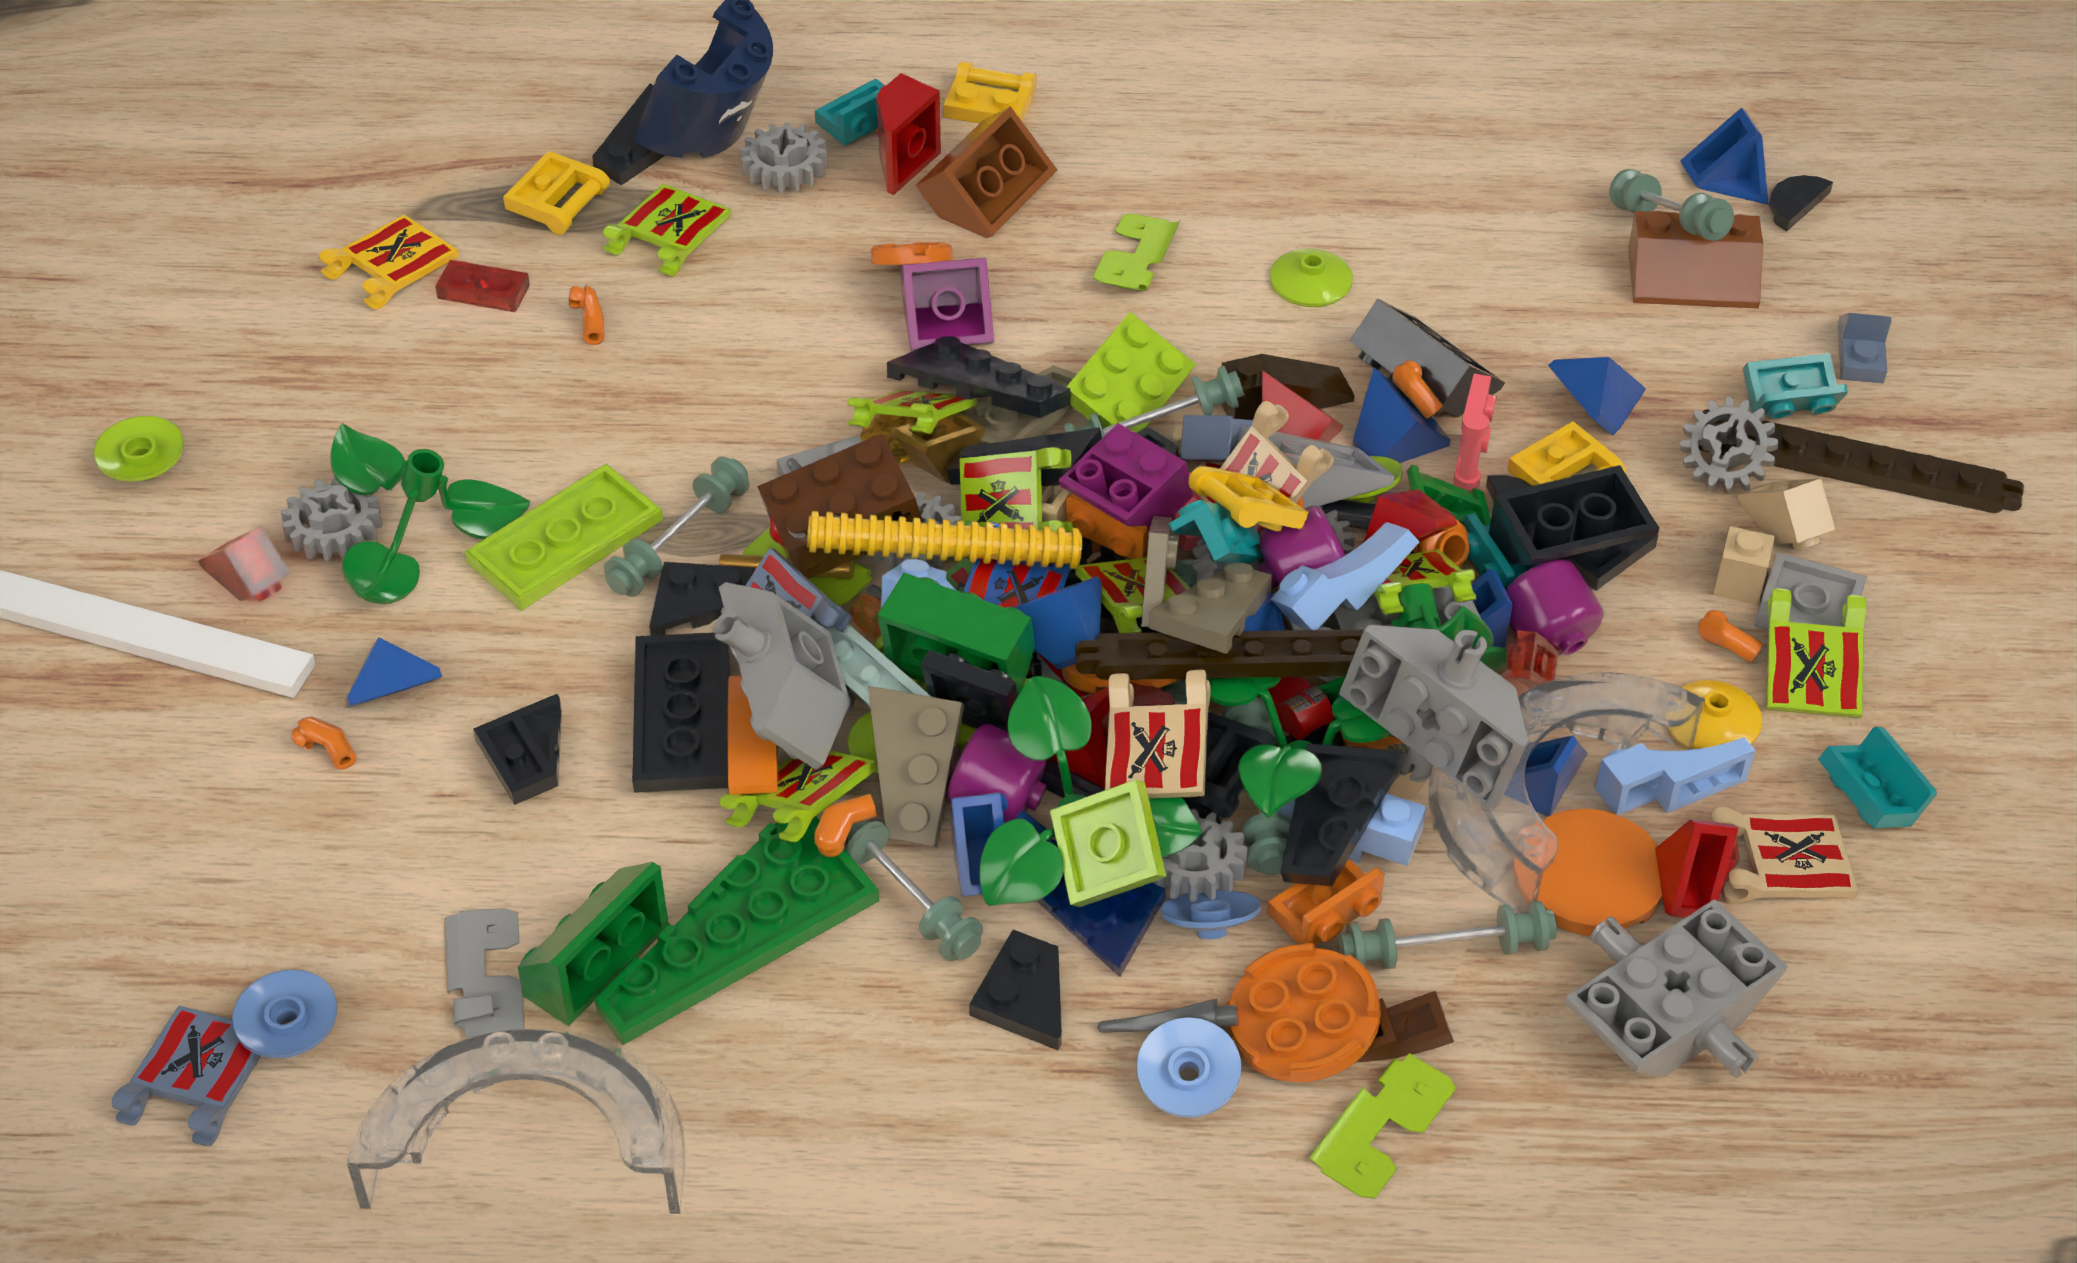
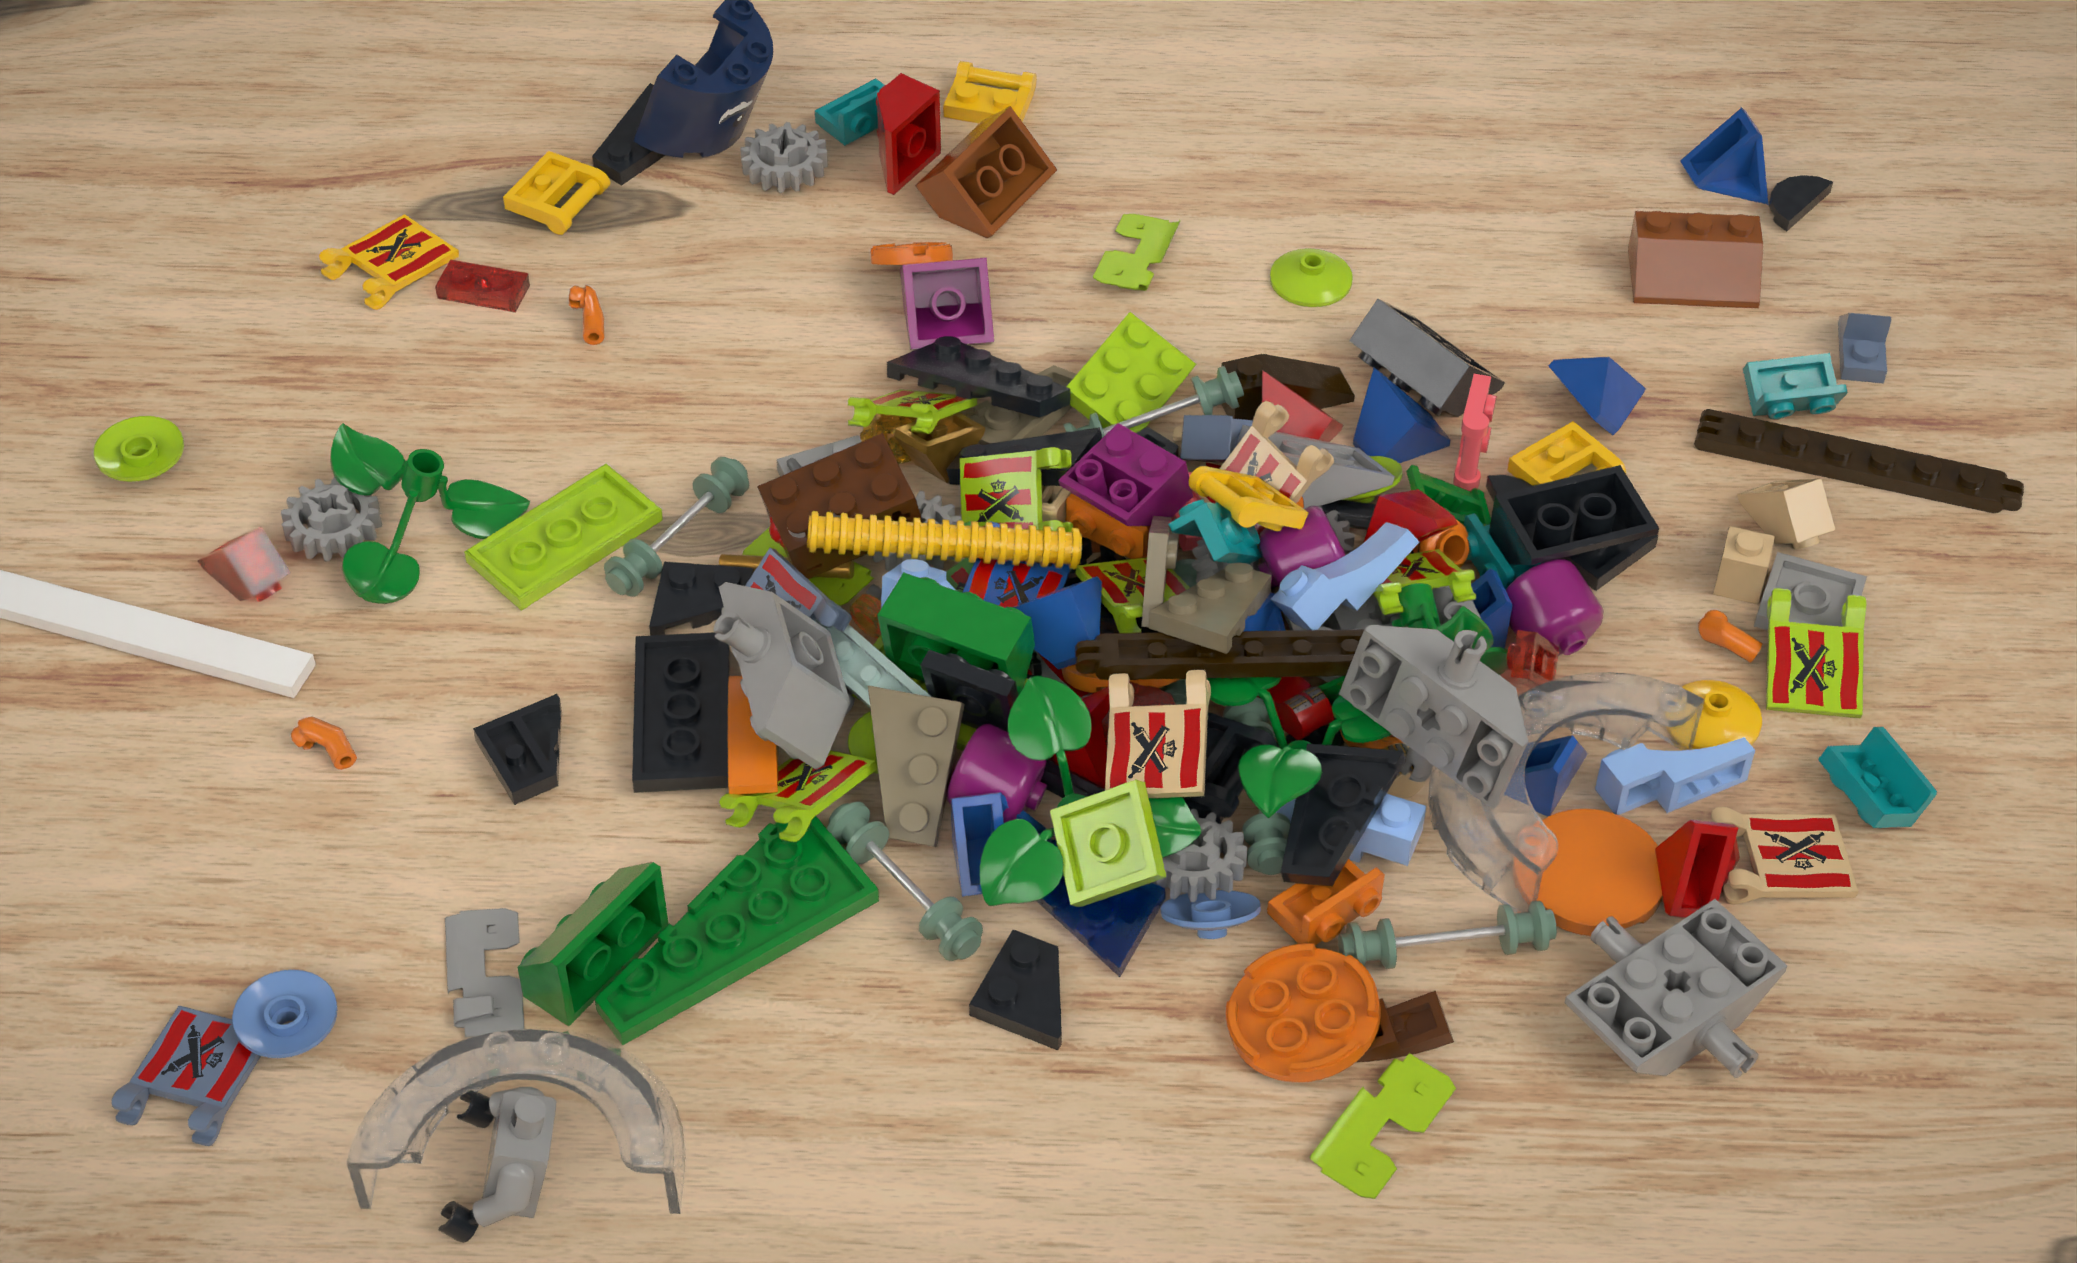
(388, 672): blue slope -> none
(515, 1158): none -> light grey torso
(670, 221): lime flag -> none
(837, 822): orange arm -> none
(1184, 1045): light blue dish -> none
(1208, 1010): dark grey piece -> none
(1410, 382): orange arm -> none
(1698, 214): sand green axle -> none
(1713, 437): light grey gear -> none

